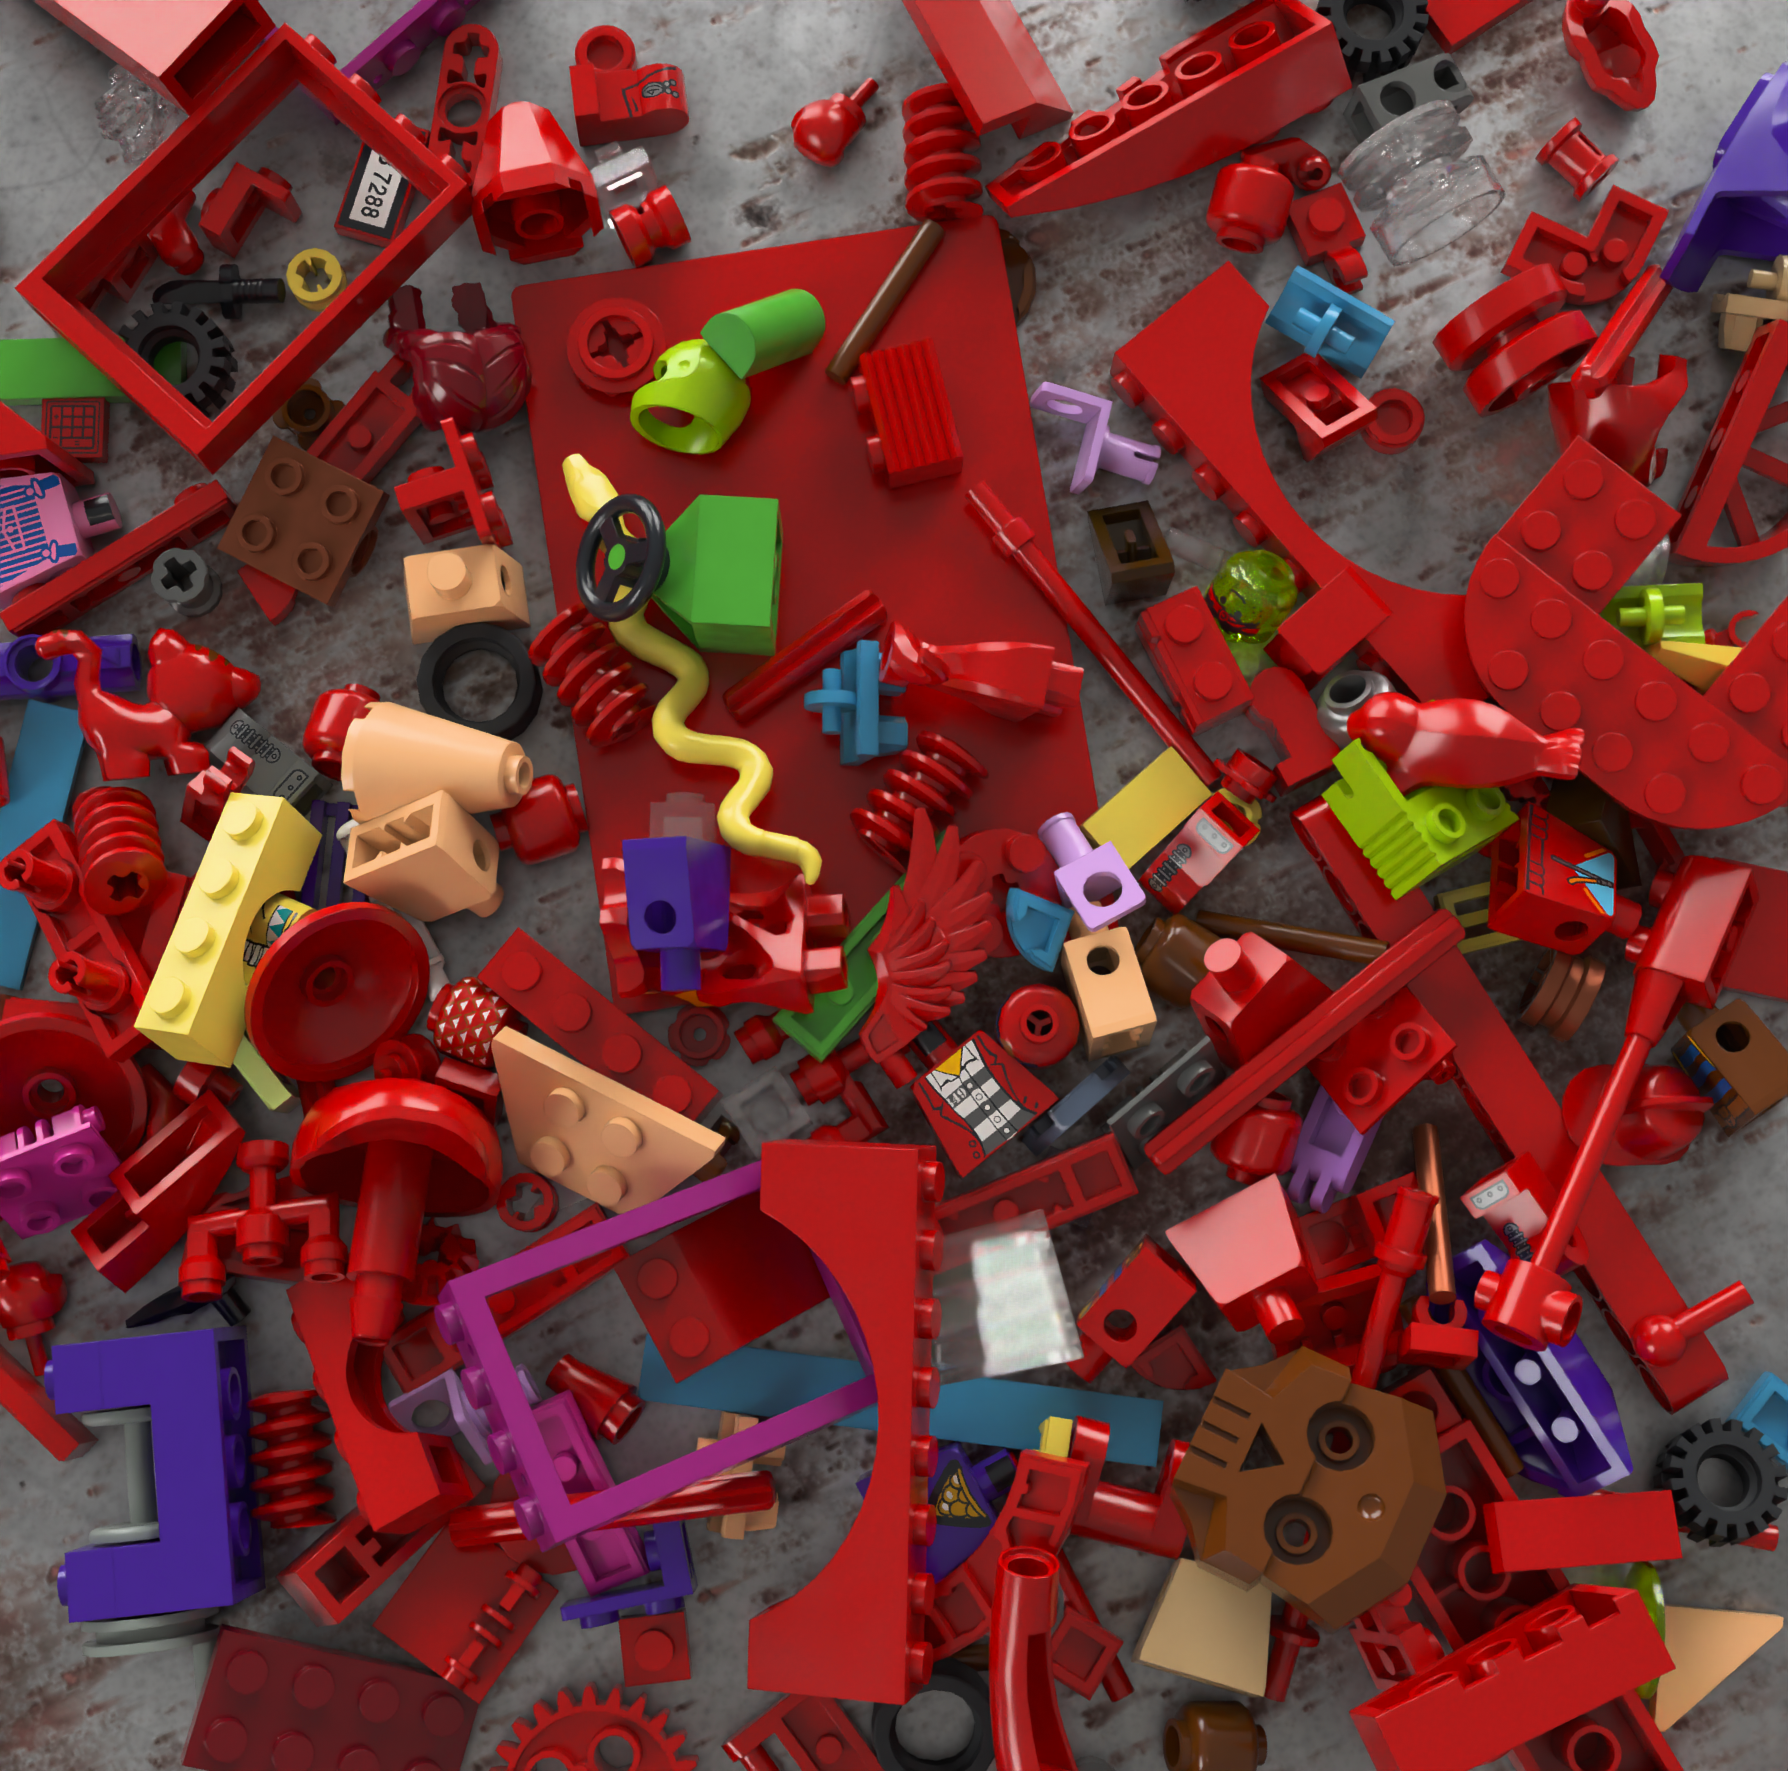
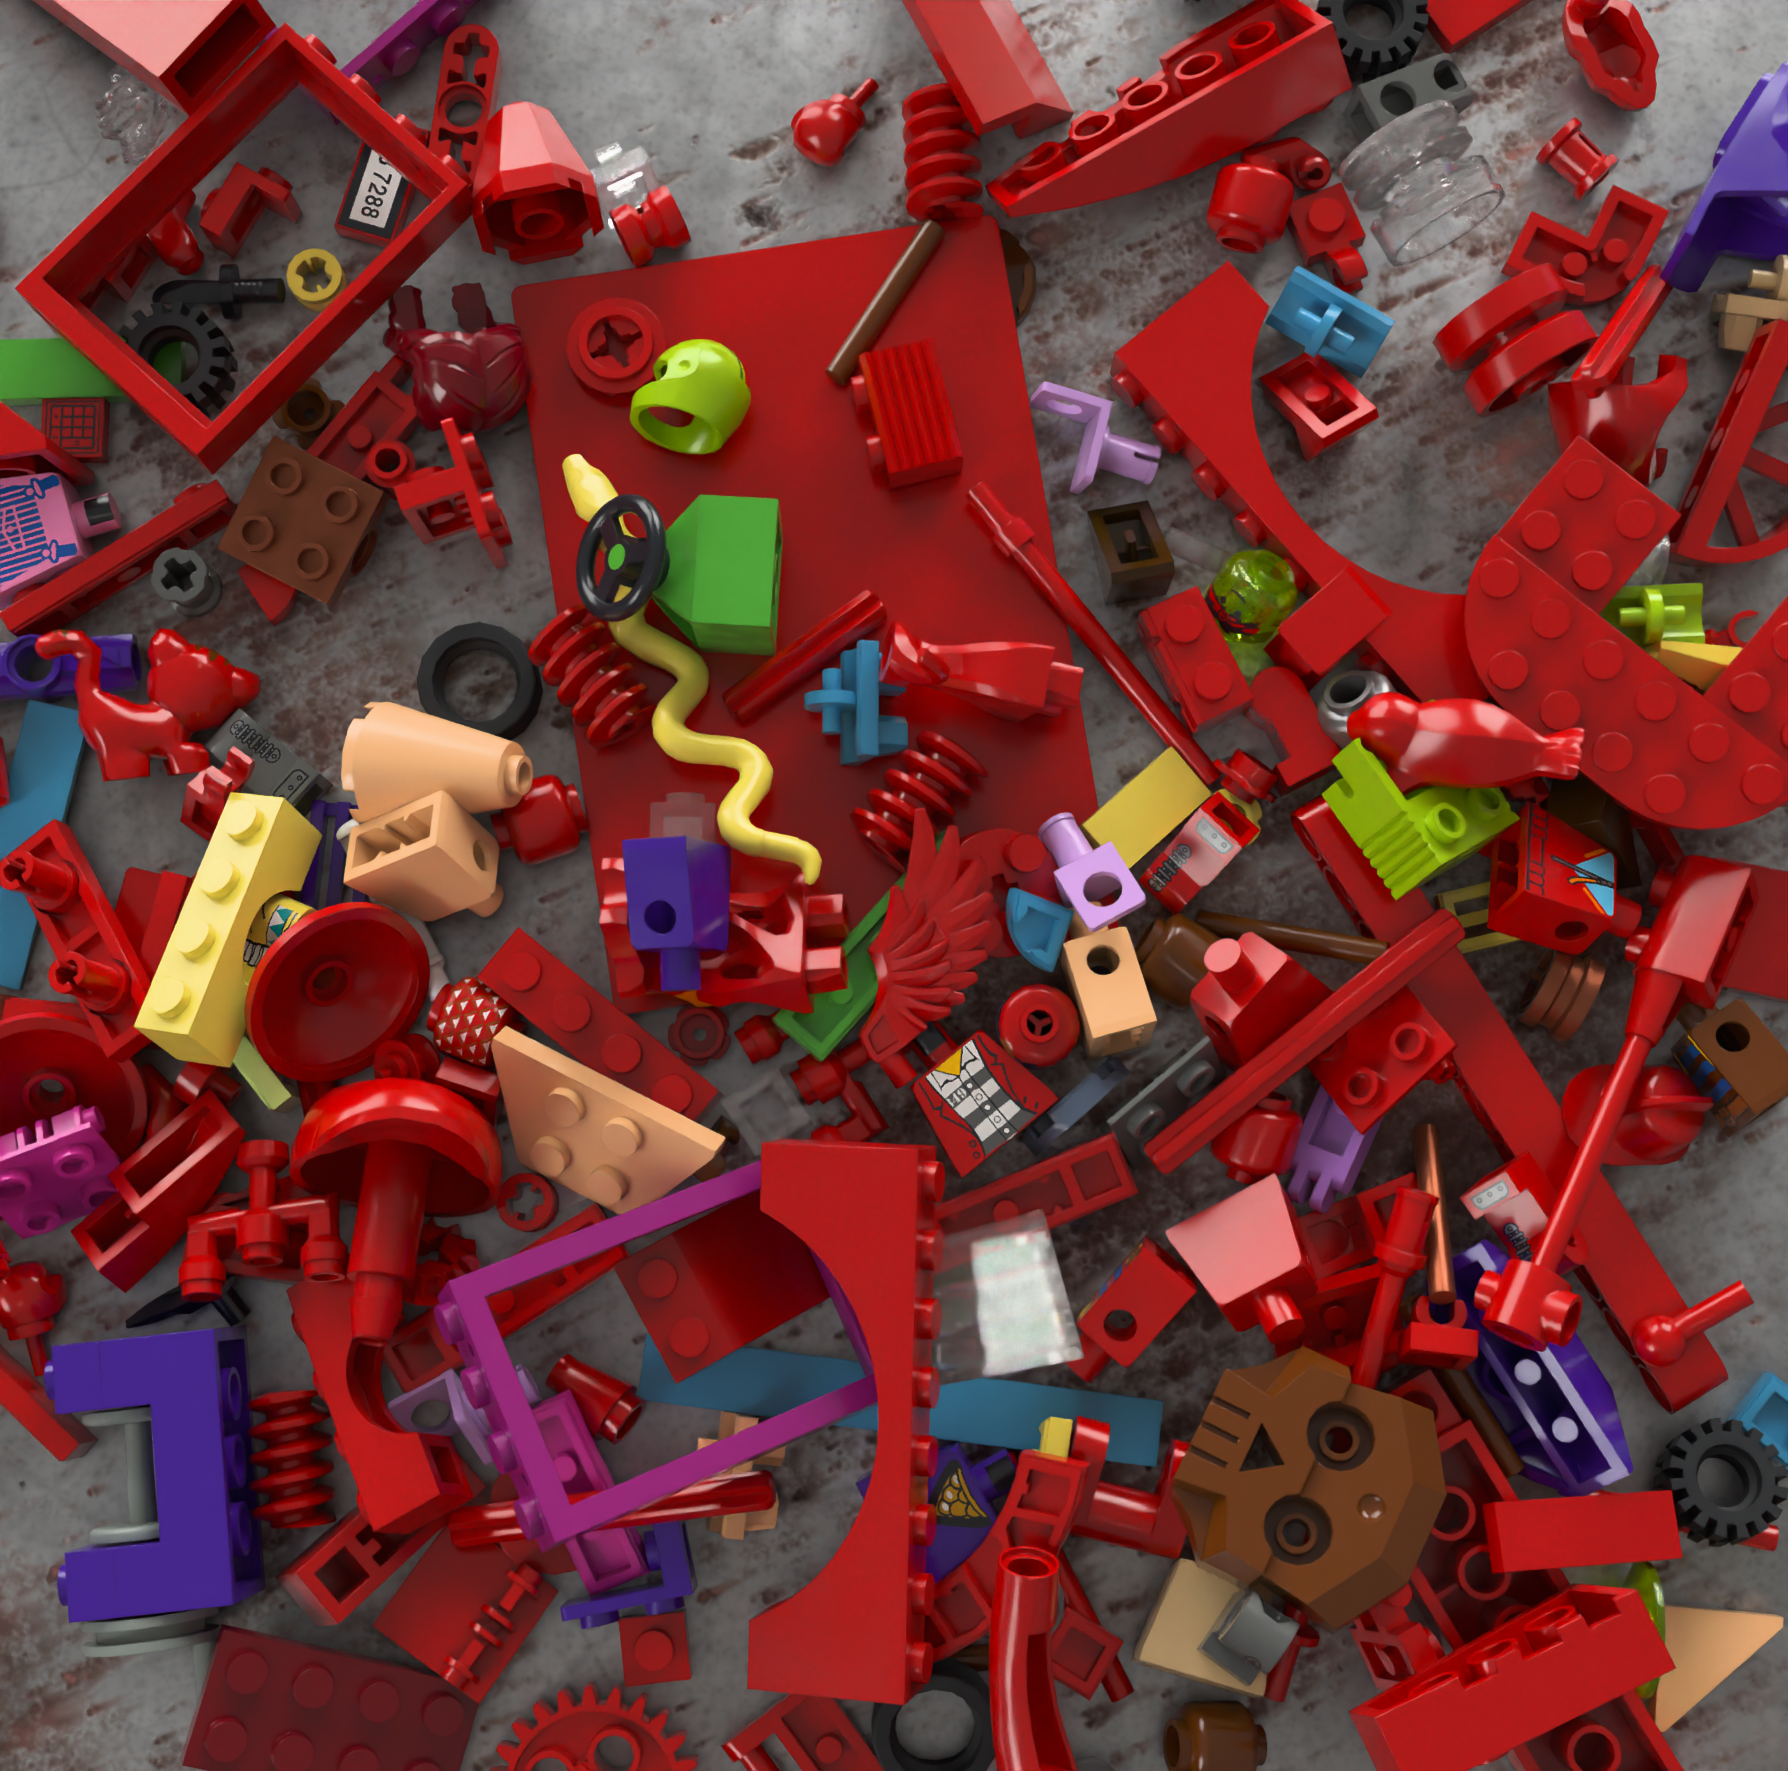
(118, 849): red piece -> none
(330, 723): red head -> none
(378, 464): none -> red pin
(463, 589): light nougat torso -> none
(606, 48): red tile -> none
(628, 103): red leg -> none
(766, 331): bright green brick -> none
(1174, 1362): red tile -> none
(1248, 1636): none -> dark grey leg
(1398, 423): red tile -> none

